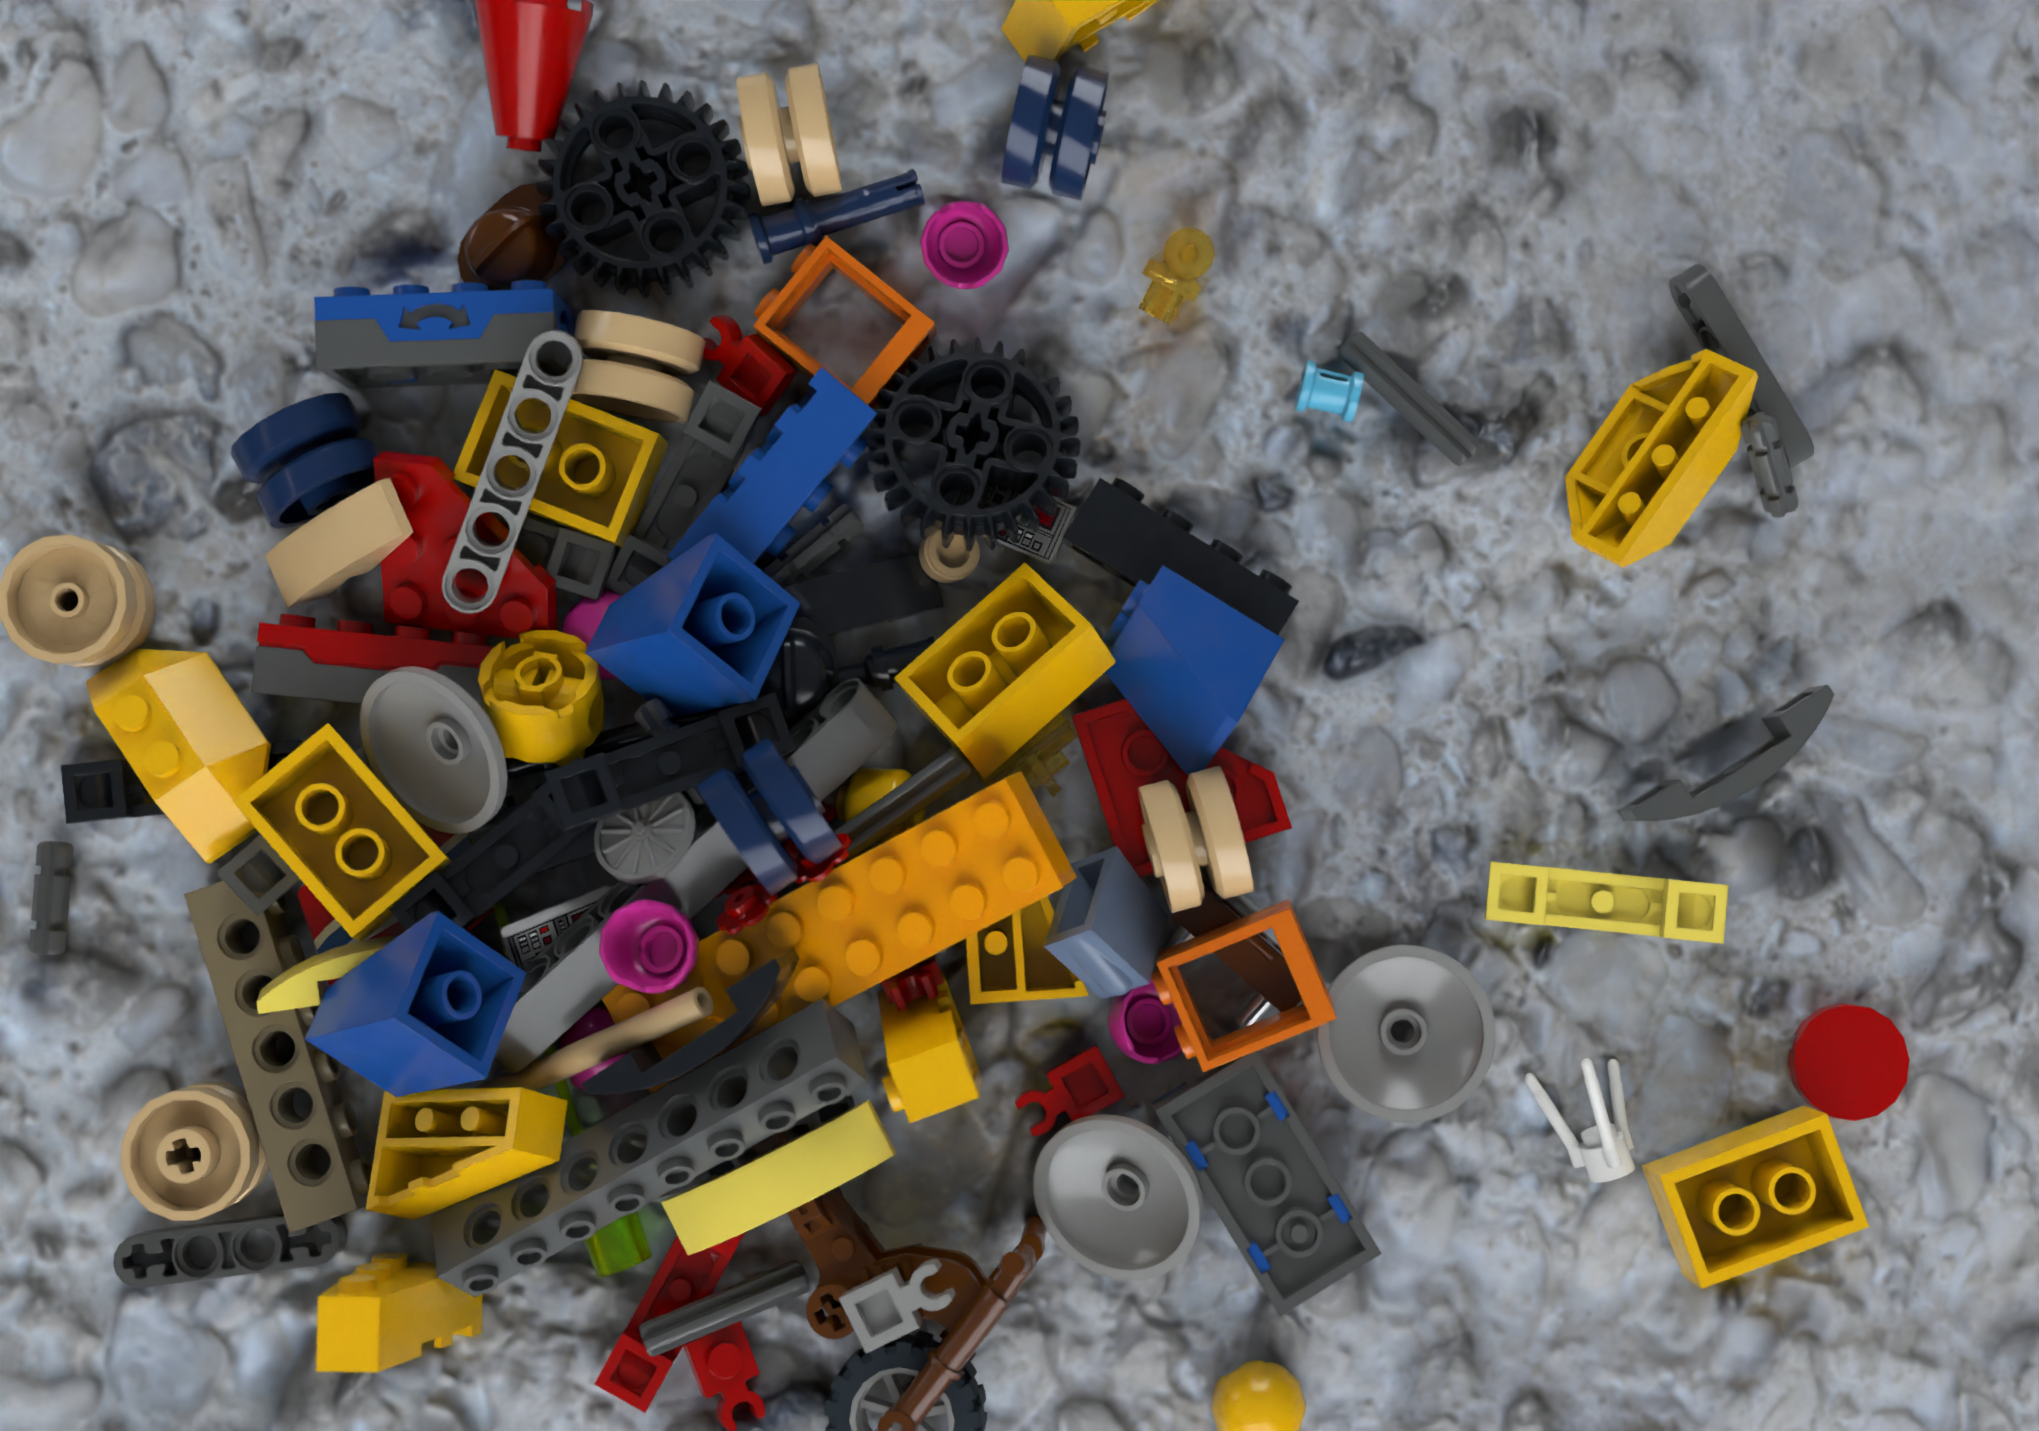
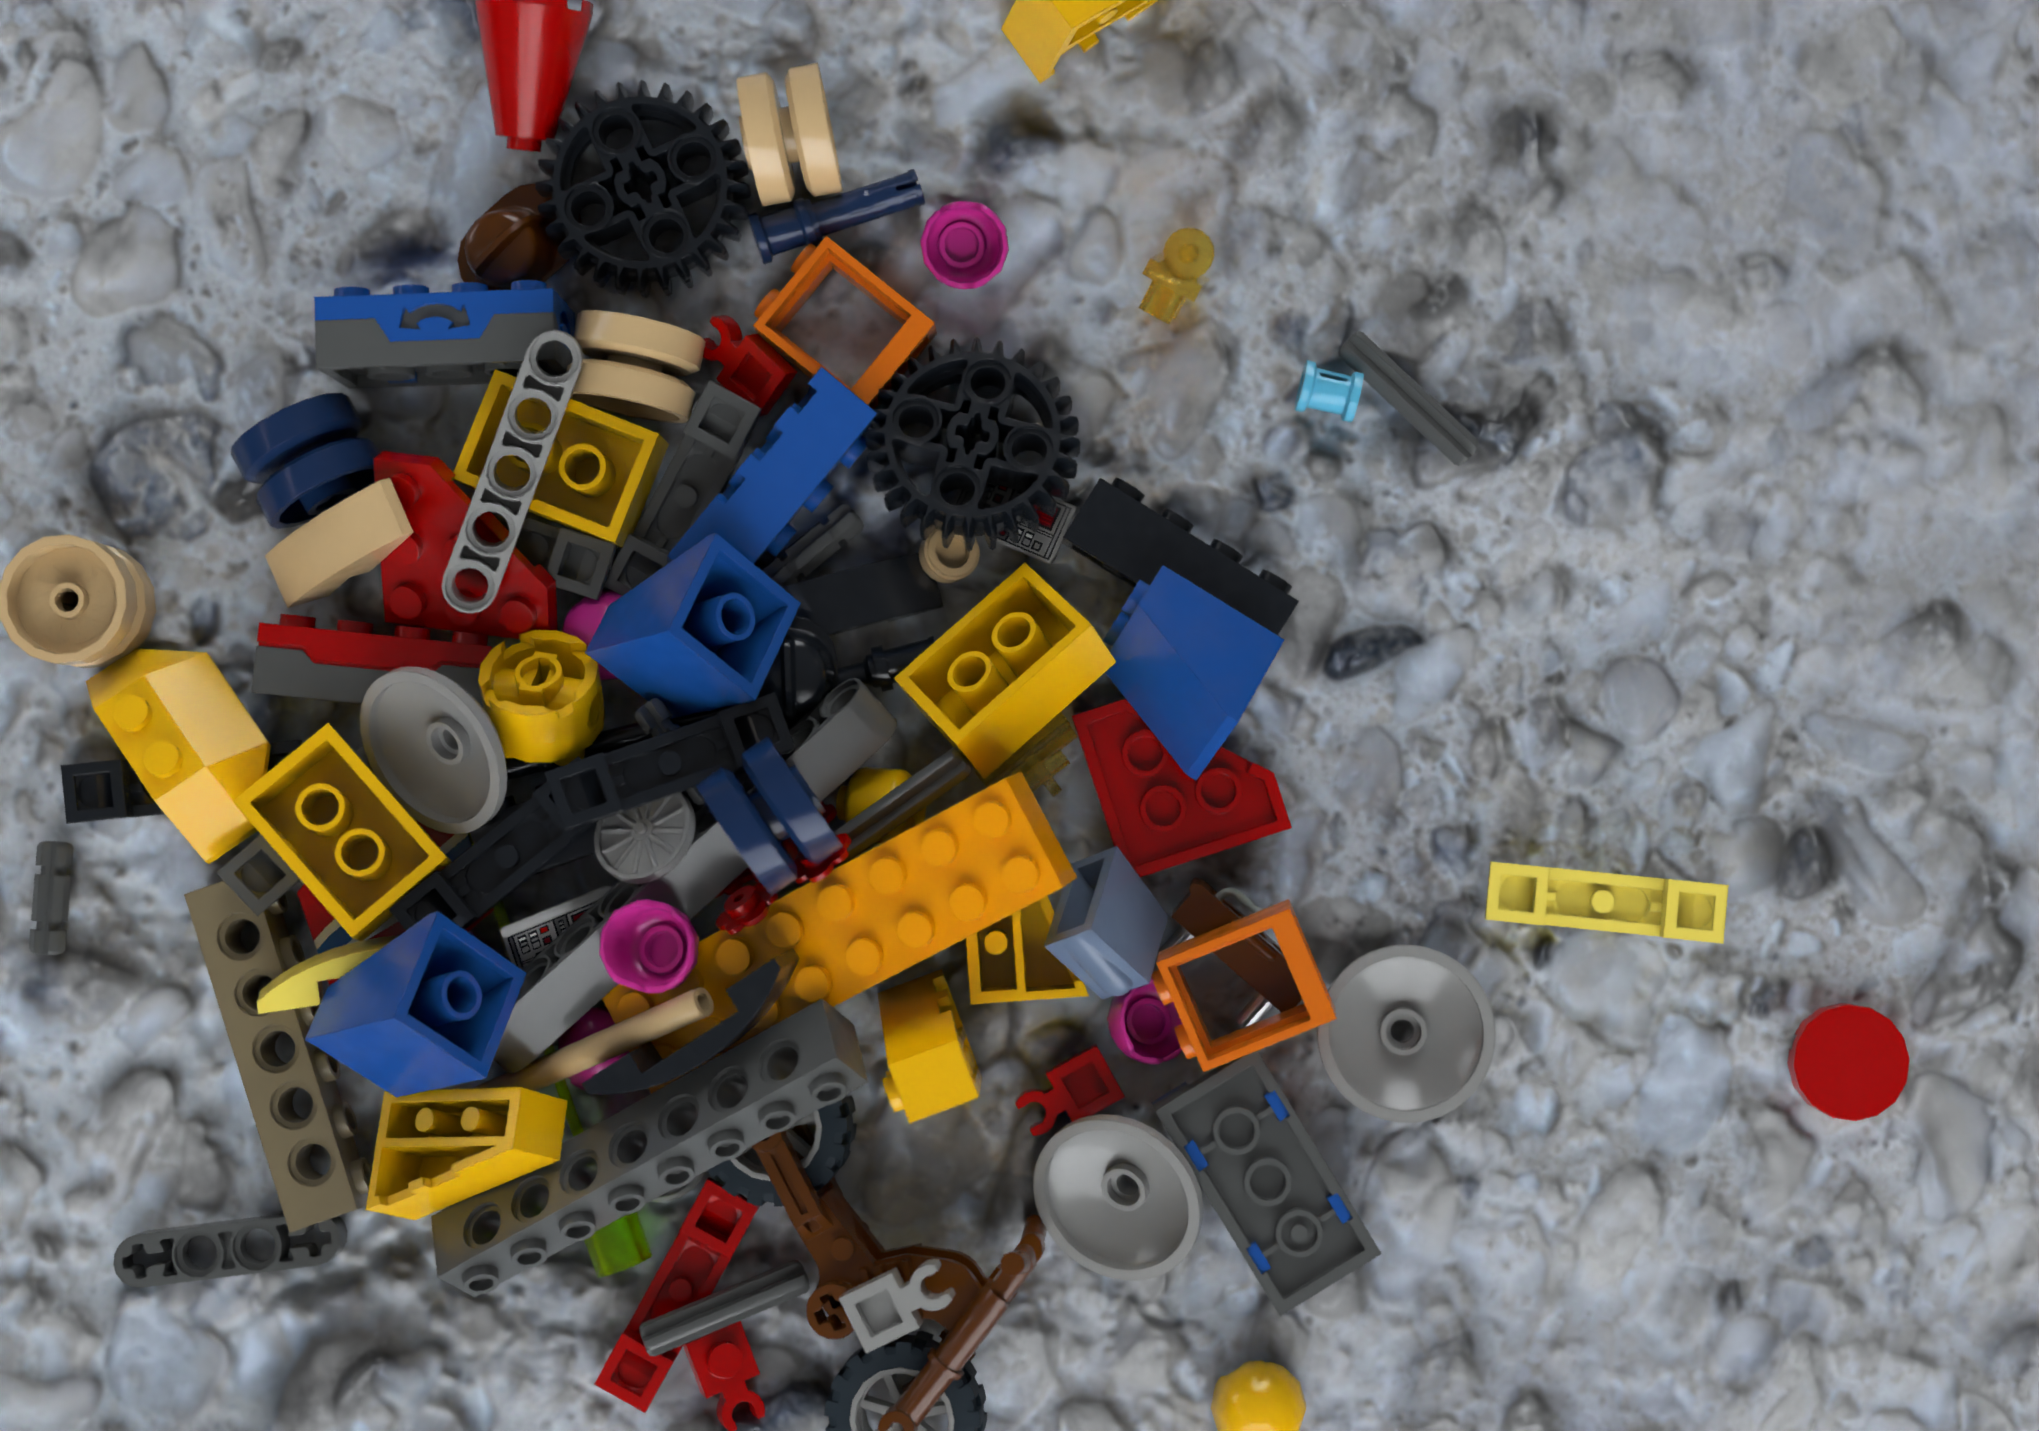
(163, 1154): tan wheel -> none
(388, 1312): yellow wedge -> none
(779, 1179): light yellow slope -> none
(914, 983): red plate -> none
(1055, 127): dark blue wheel -> none
(1203, 837): tan wheel -> none
(1603, 1146): white plant -> none
(1657, 456): yellow wedge -> none
(1722, 332): dark grey beam -> none
(1755, 1196): yellow brick -> none
(1769, 464): dark grey axle -> none
(1791, 728): dark grey slope -> none

